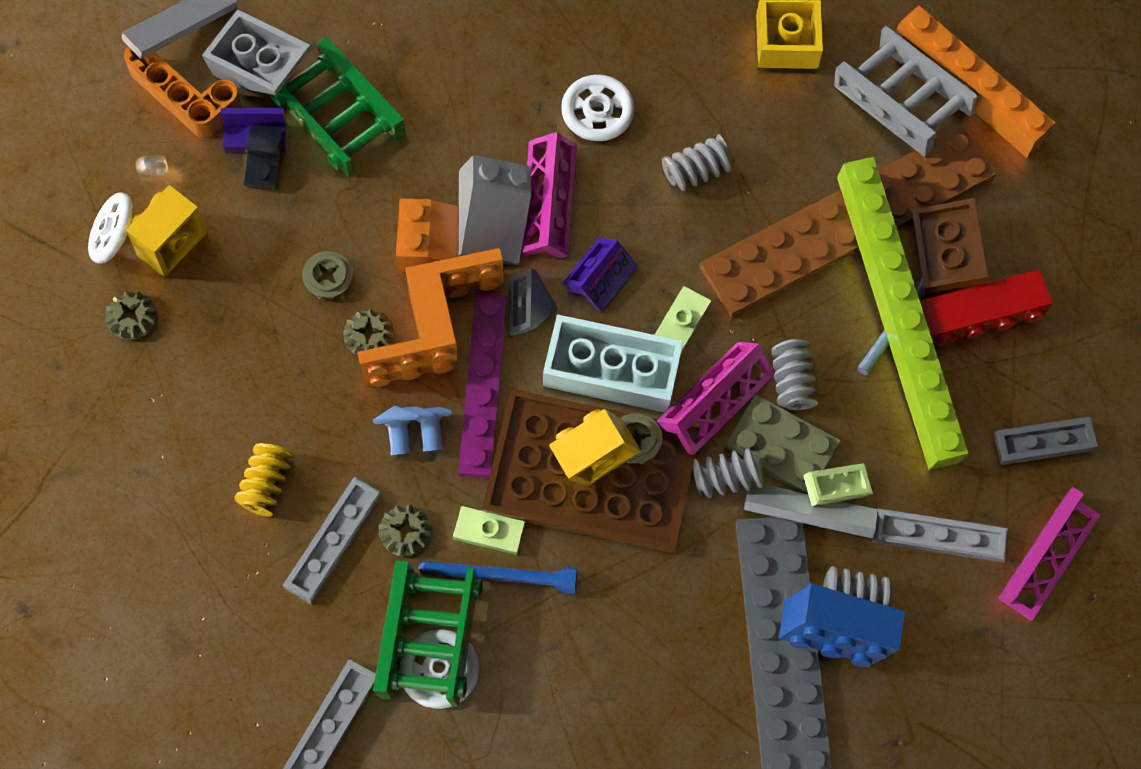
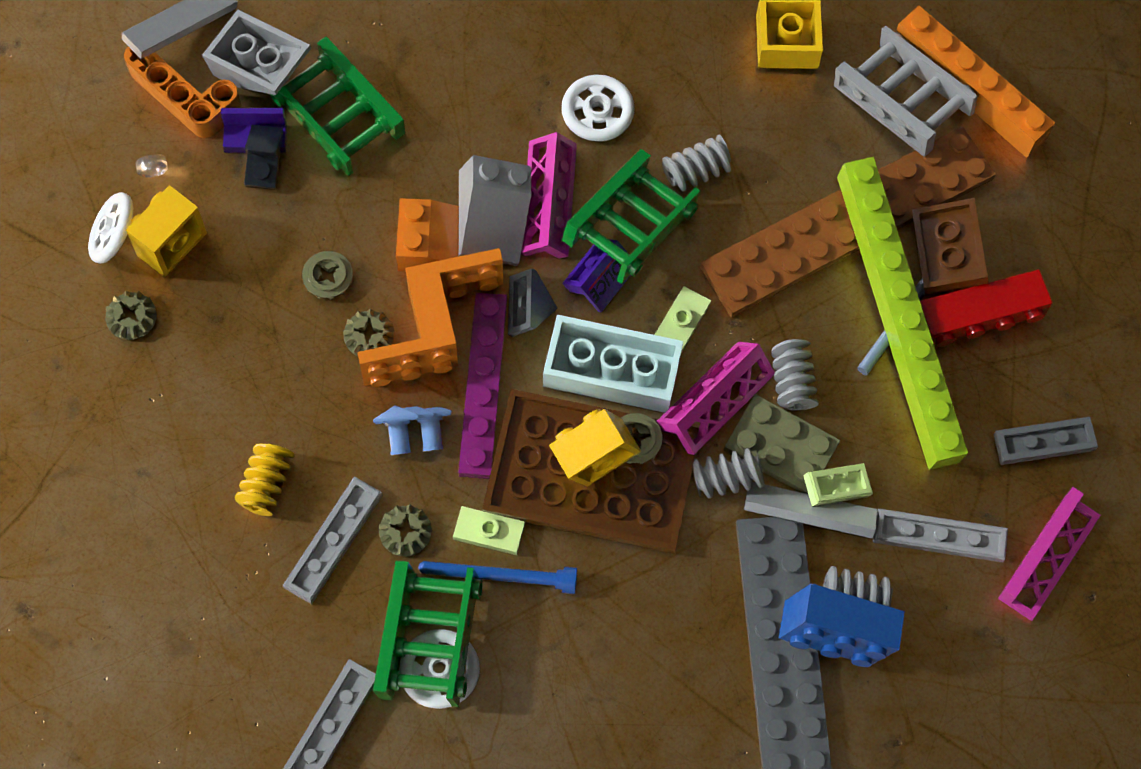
(619, 189): none -> green fence

